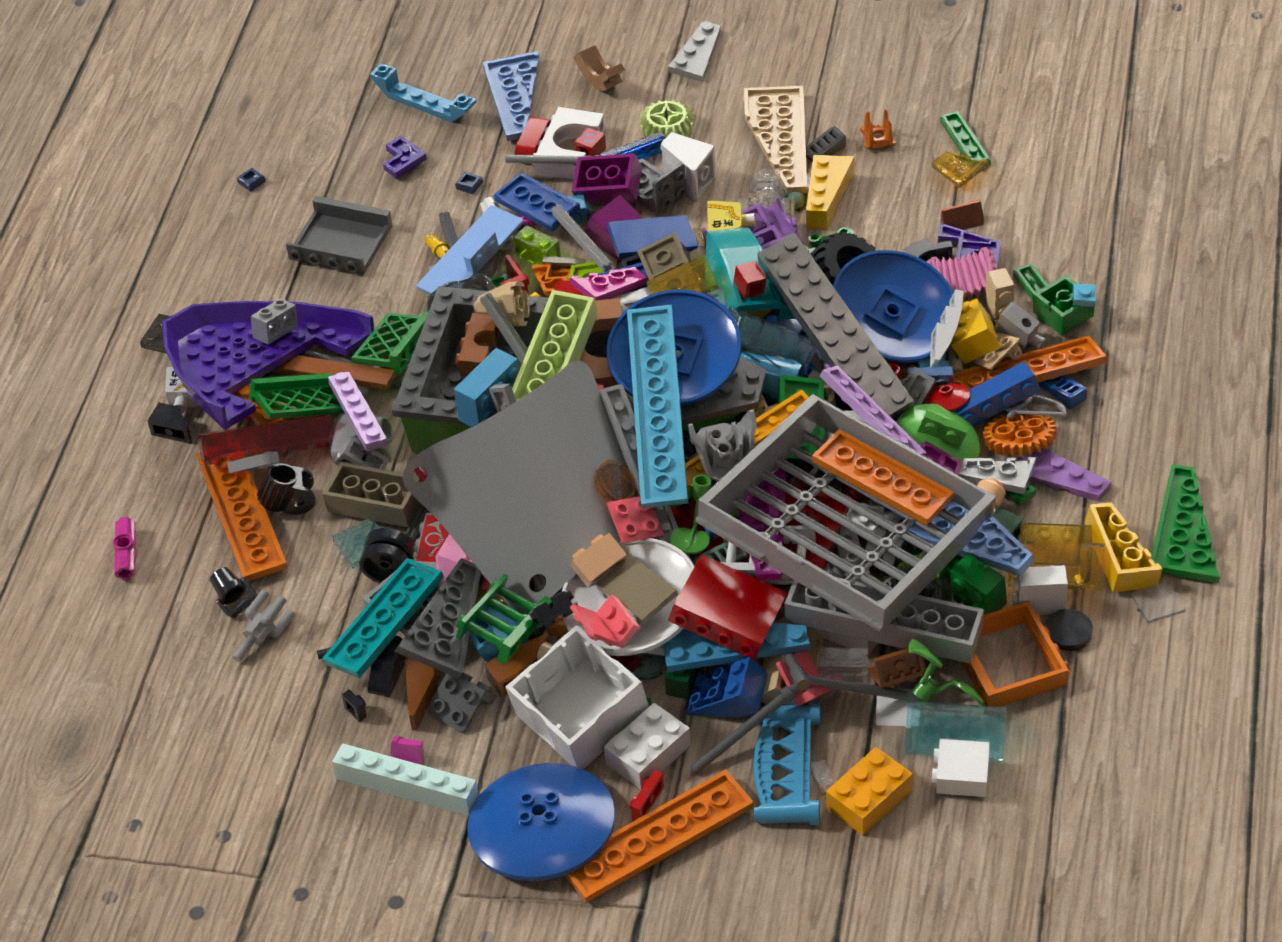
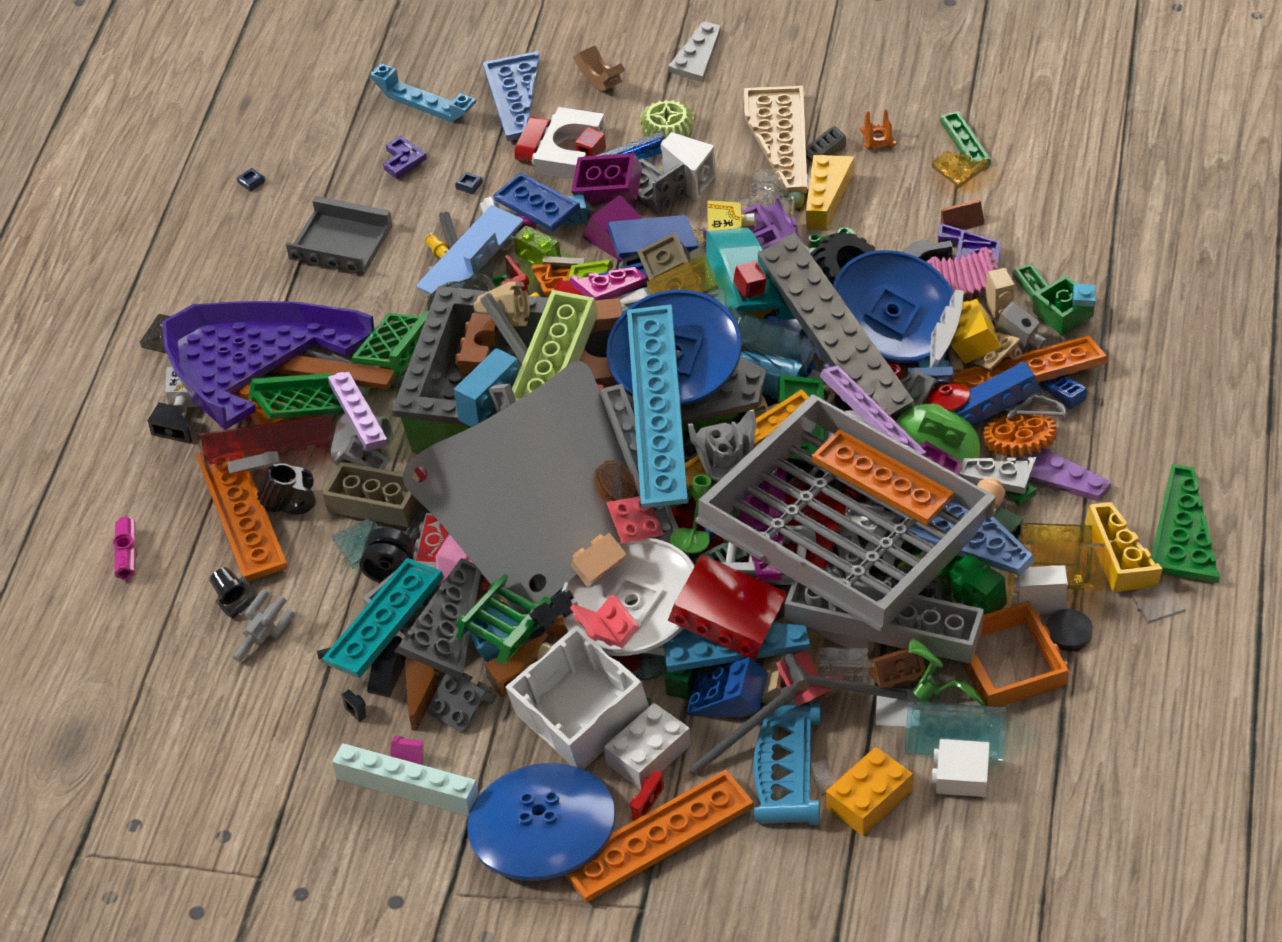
(274, 321): light grey brick -> none
(546, 159): light grey bar -> none
(581, 238): light grey axle -> none
(637, 588): dark tan tile -> none

